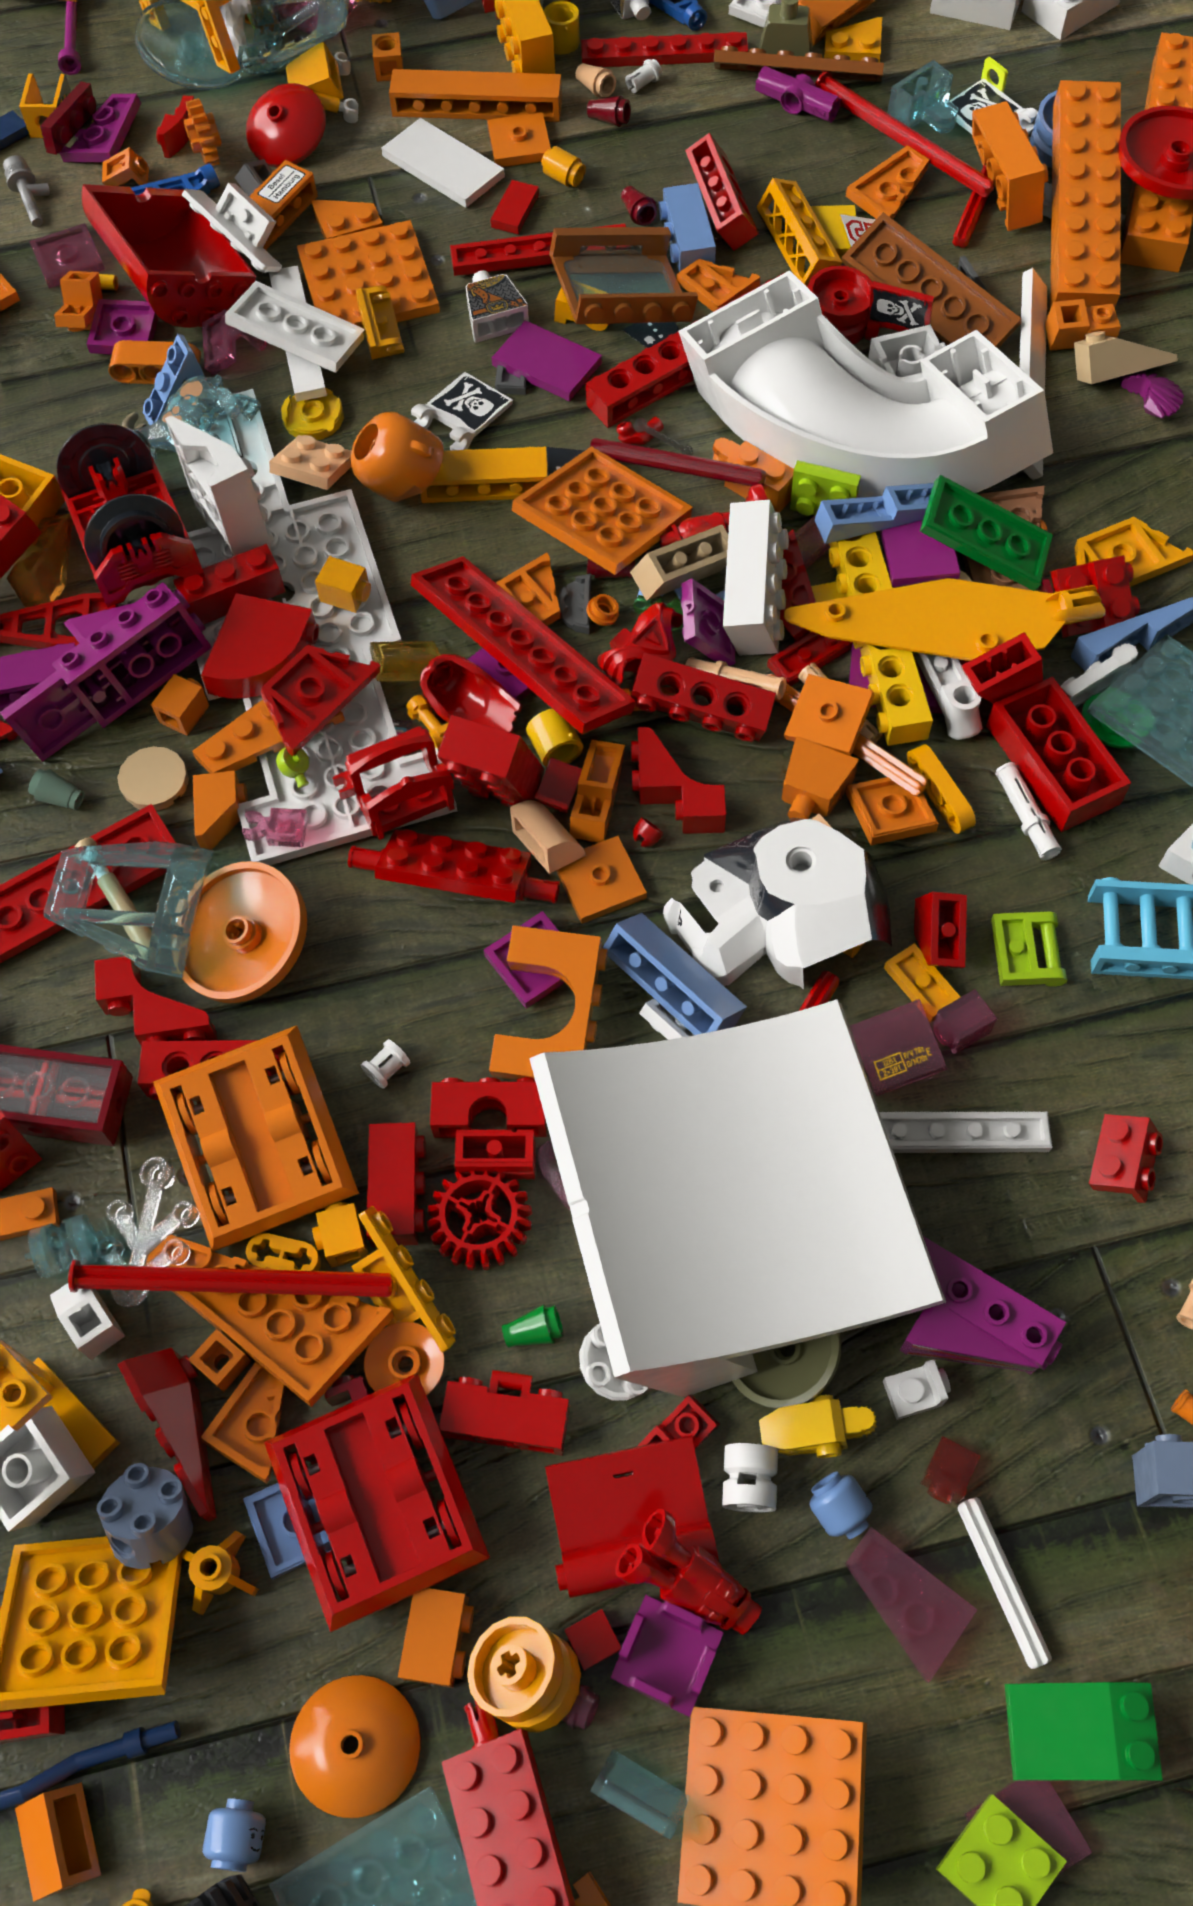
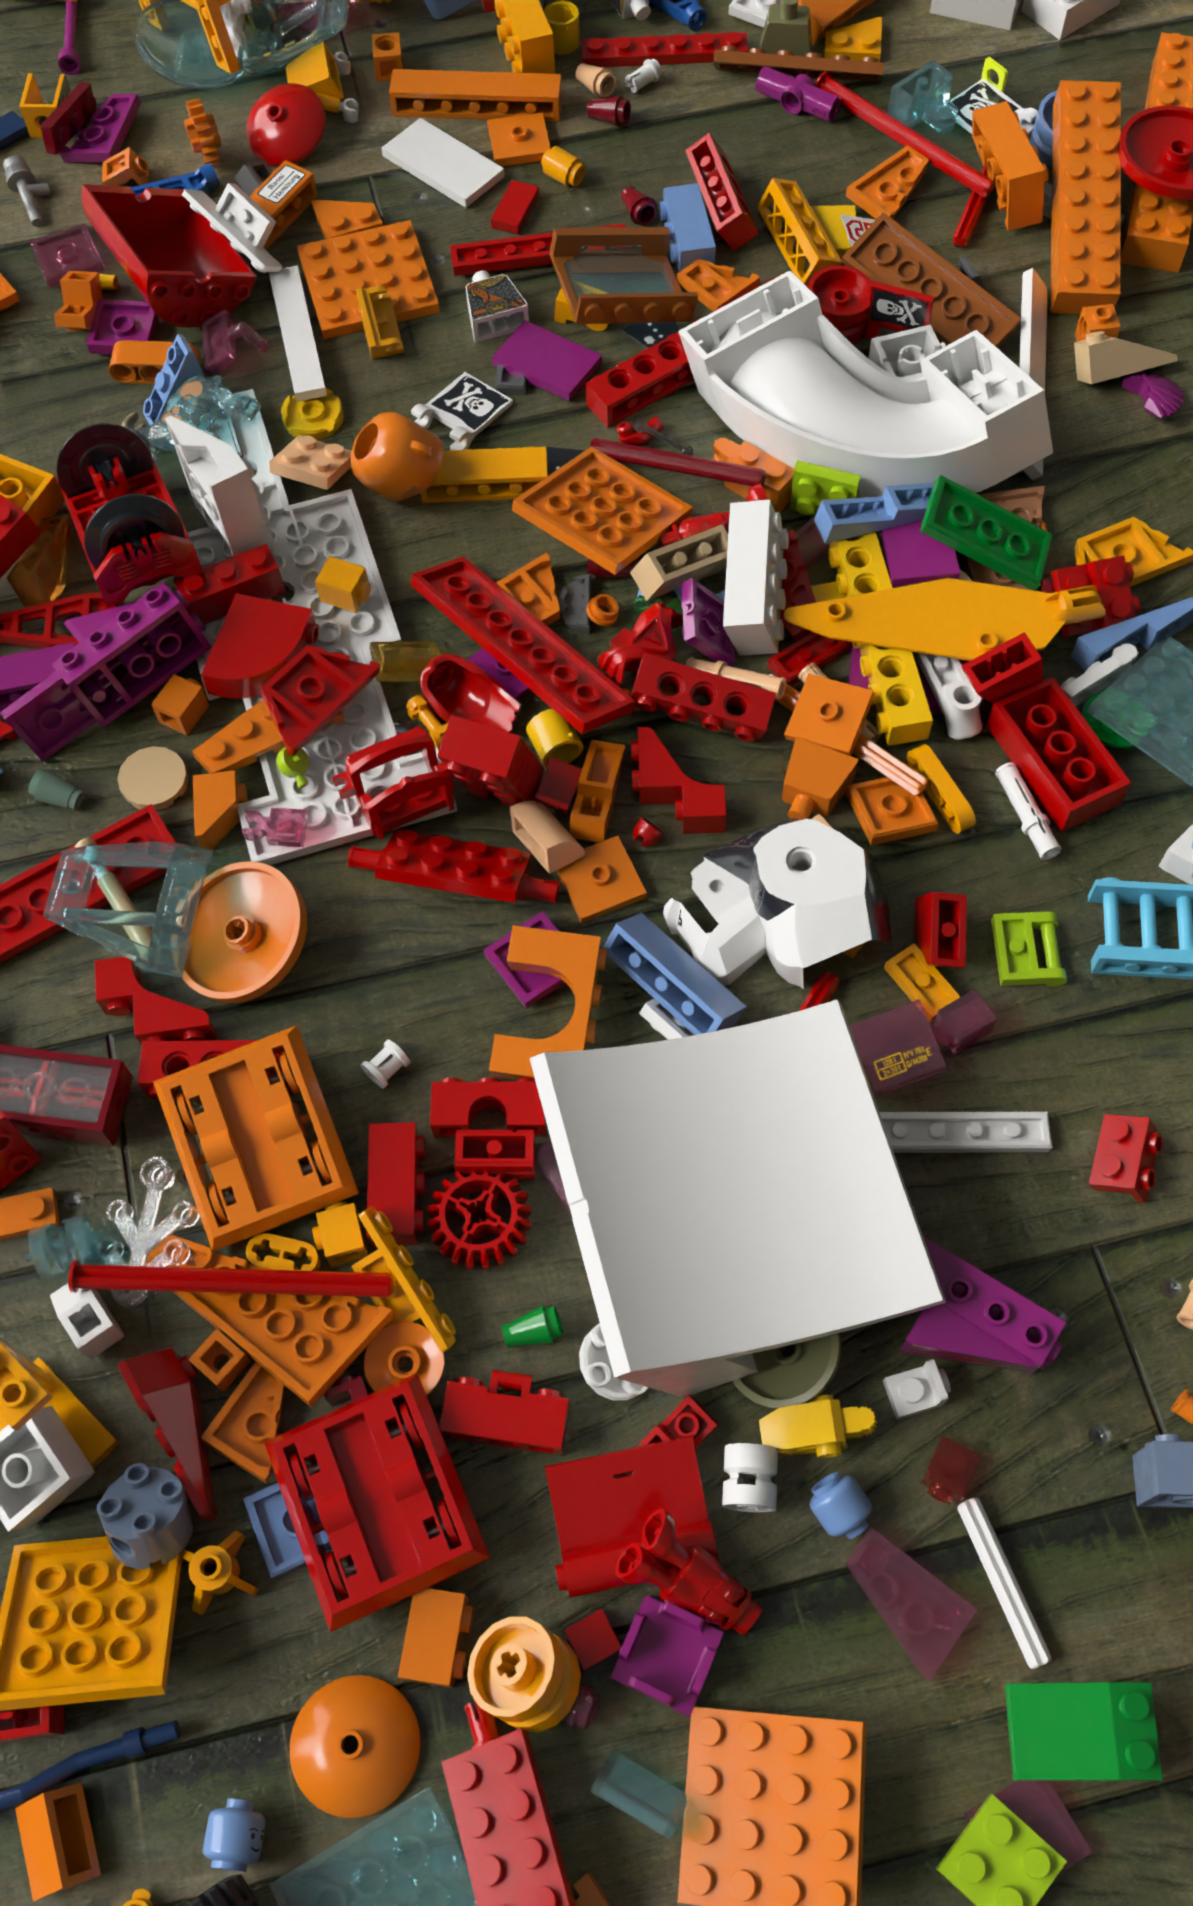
(172, 132): red slope -> none
(295, 326): white plate -> none
(1066, 324): orange brick -> none

